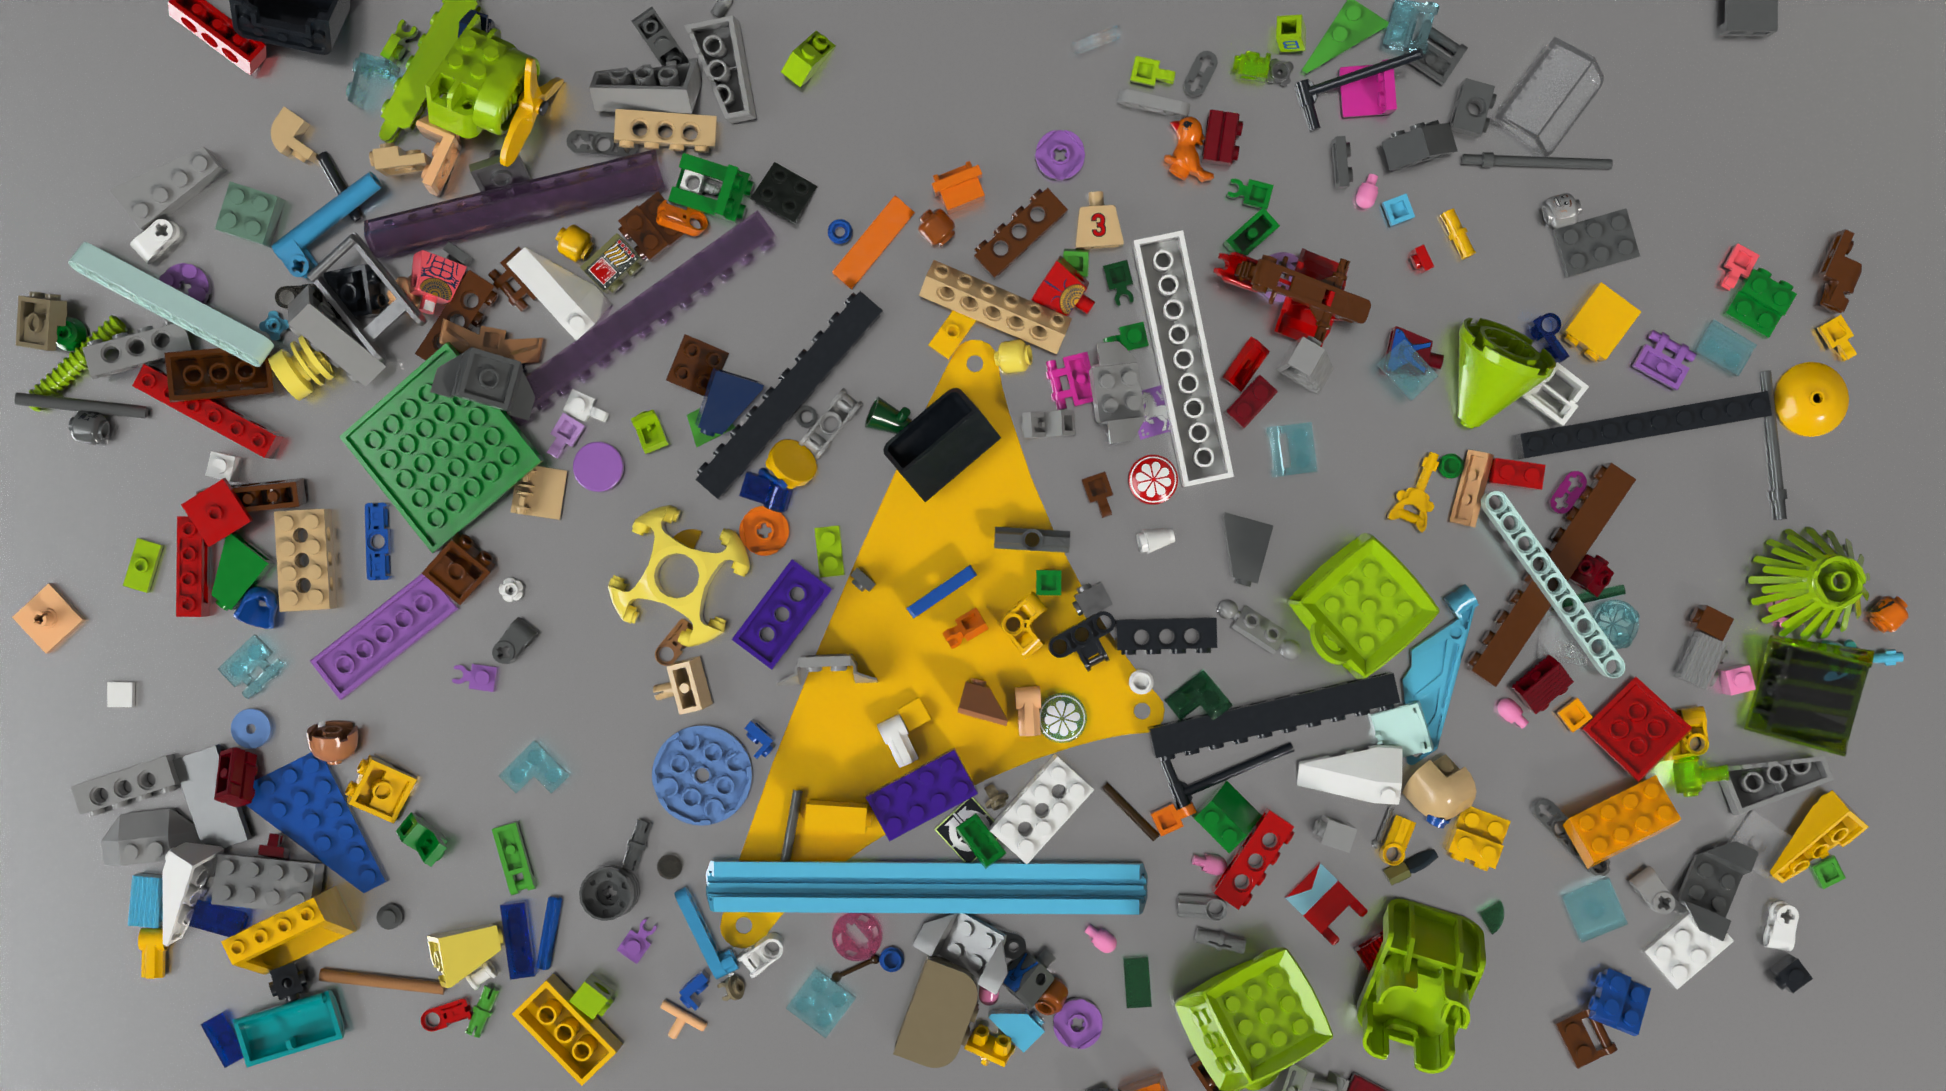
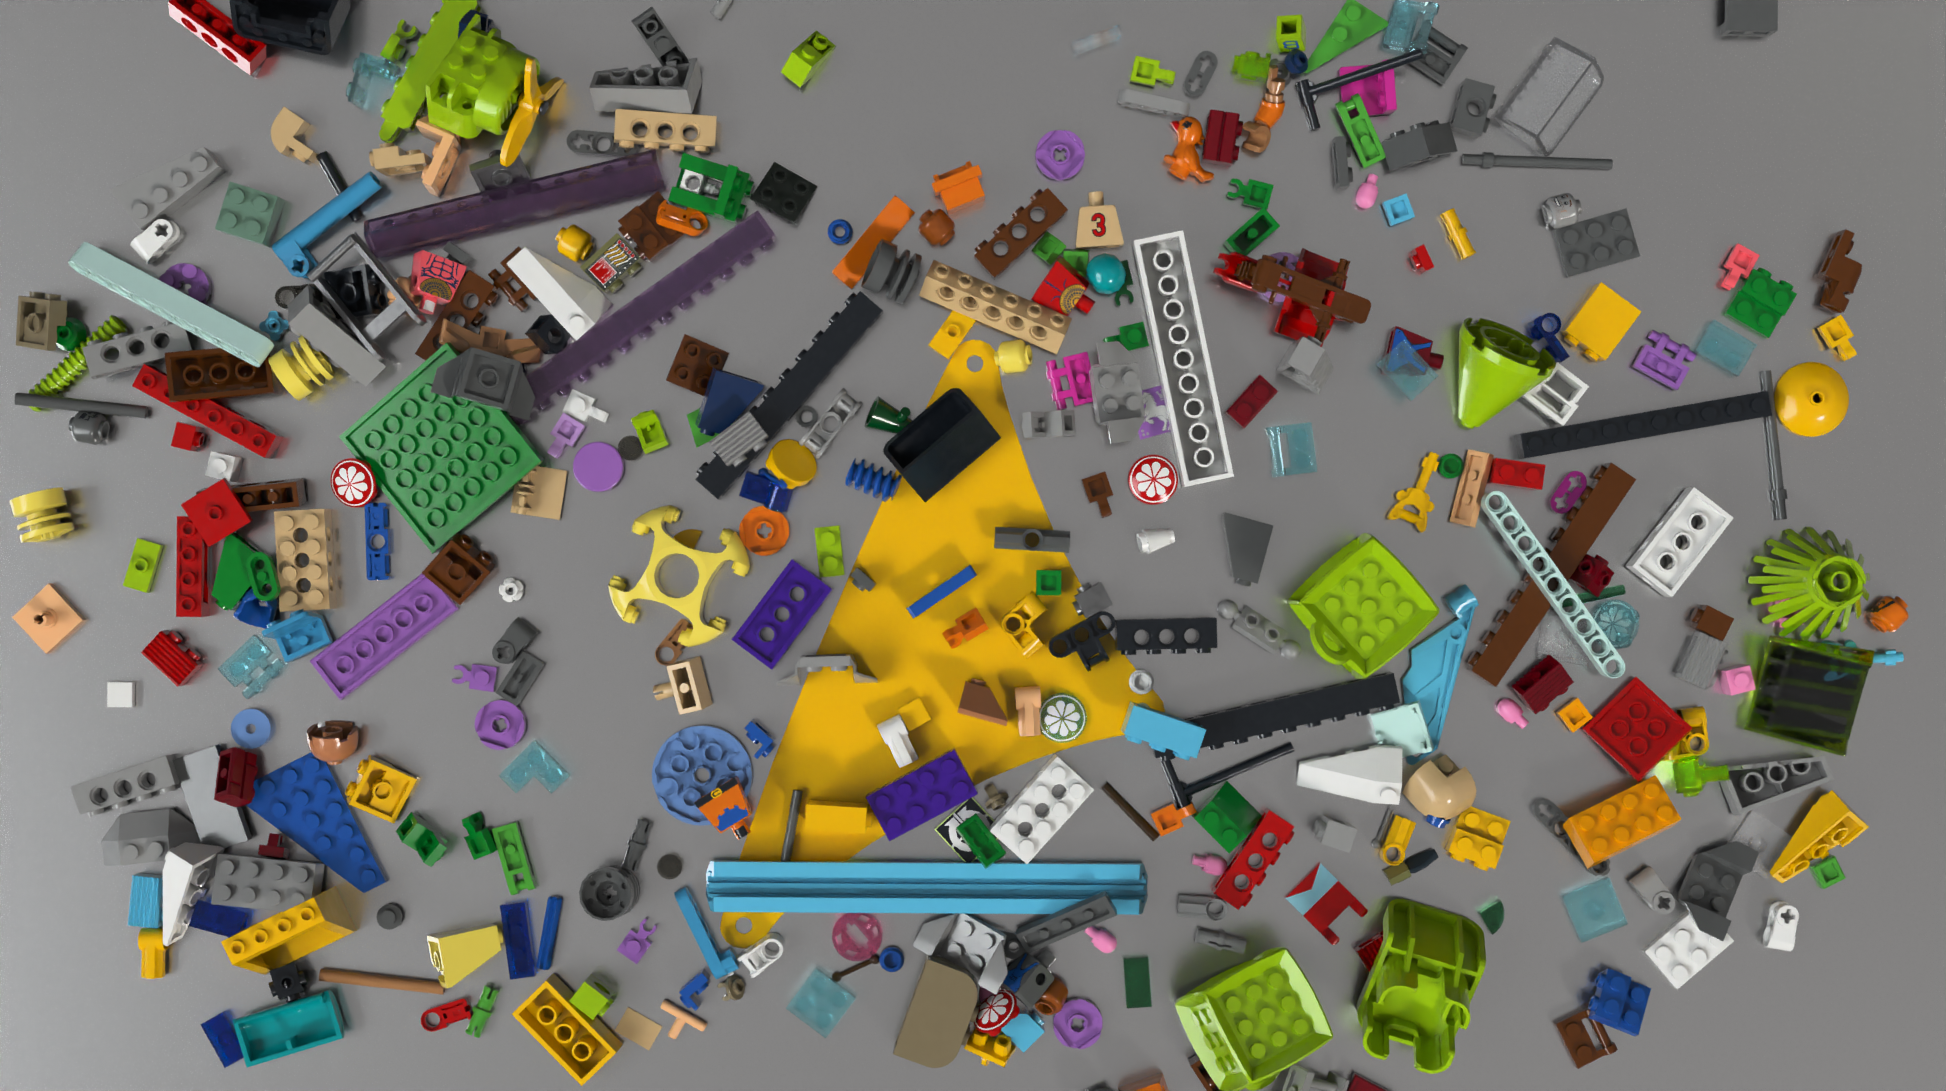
(42, 515): none -> light yellow wheel
(173, 657): none -> red brick
(187, 437): none -> red plate
(261, 577): none -> green plate
(299, 634): none -> dark azure bracket
(353, 482): none -> dish
(479, 839): none -> green plate
(481, 974): white bush -> none
(488, 732): none -> medium lavender plate
(520, 678): none -> dark grey plate
(539, 334): none -> black brick
(630, 448): none -> clear smoke plate
(638, 1028): none -> tan sticker
(724, 63): light grey wedge -> none
(727, 807): none -> torso
(739, 440): none -> light grey brick
(873, 480): none -> blue piece
(891, 271): none -> dark grey wheel
(996, 1012): none -> dish
(1048, 248): none -> bright green plate
(1066, 922): none -> dark grey plate
(1106, 273): none -> teal hair
(1162, 731): none -> medium azure brick
(1199, 692): clear green plate -> none
(1246, 364): red plate -> none
(1267, 115): none -> medium nougat piece
(1296, 61): none -> dark blue plate
(1361, 131): none -> bright green plate
(1662, 542): none -> white brick
(1790, 974): black brick -> none

